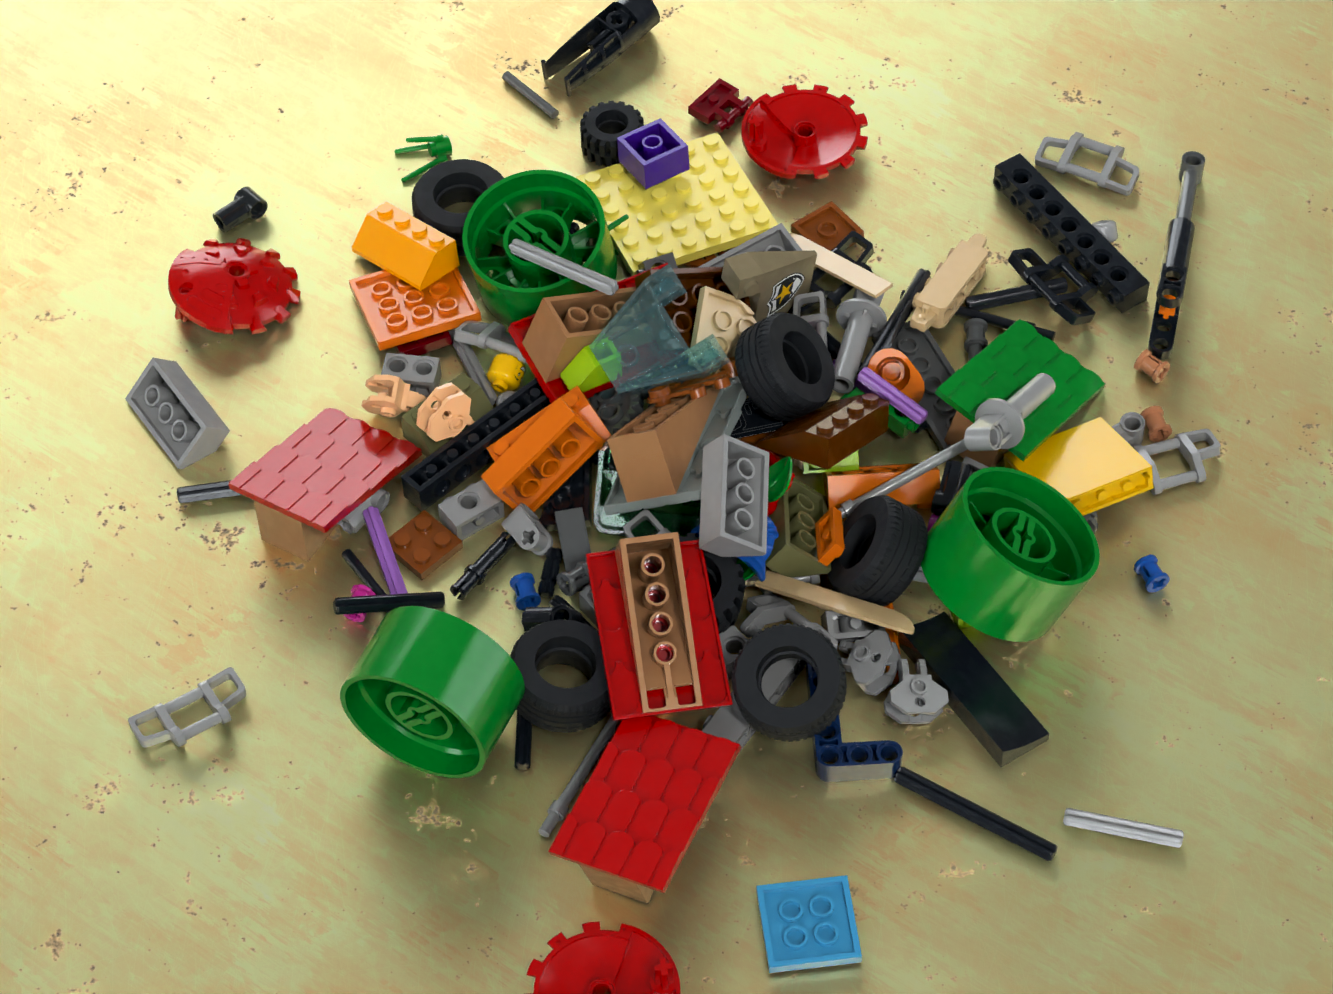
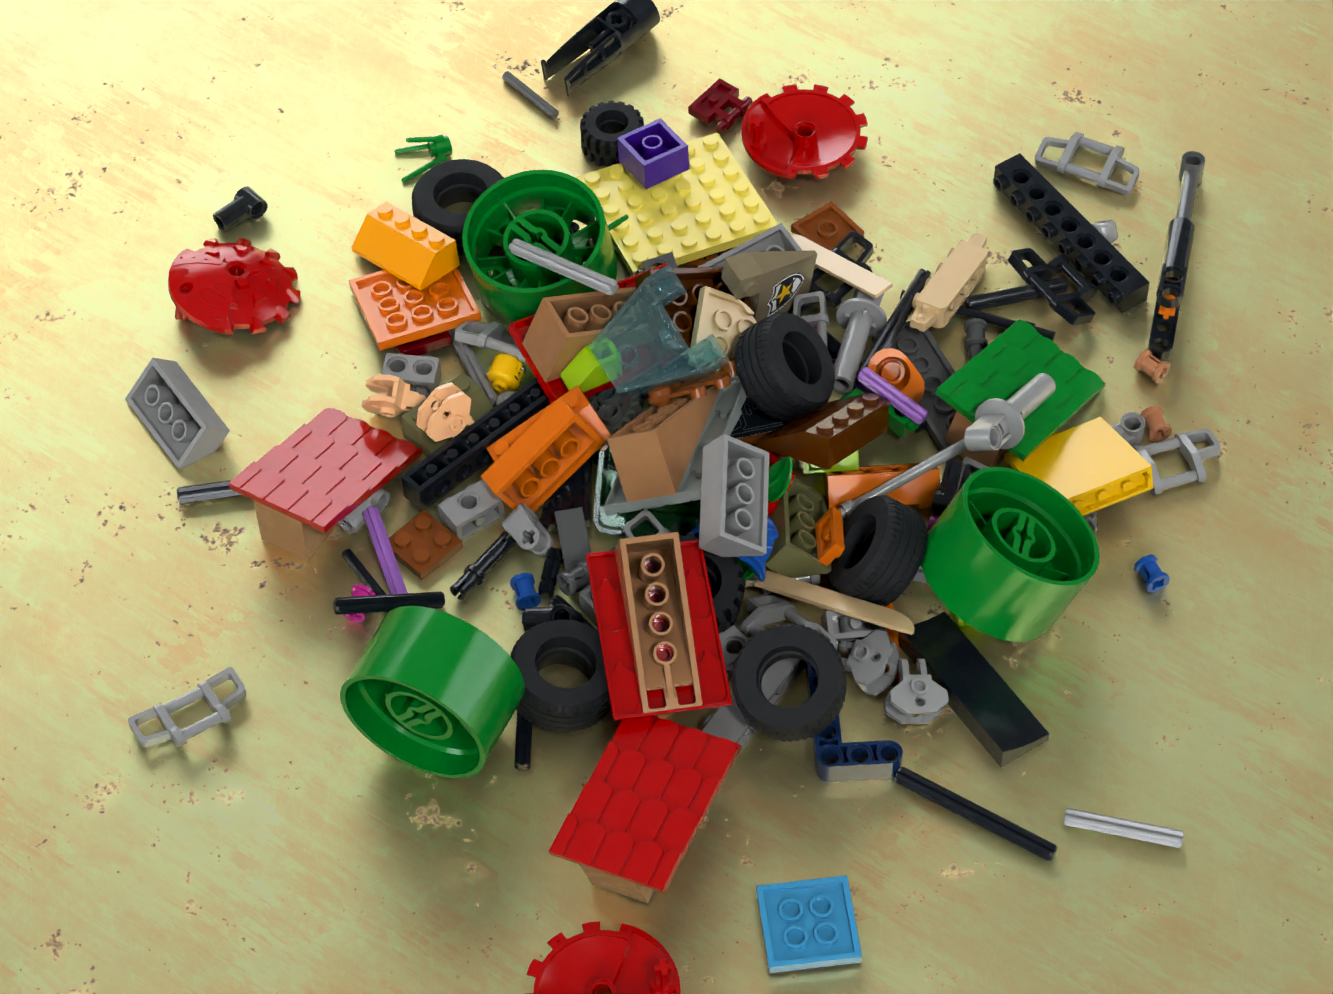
(559, 807): light grey bar -> none

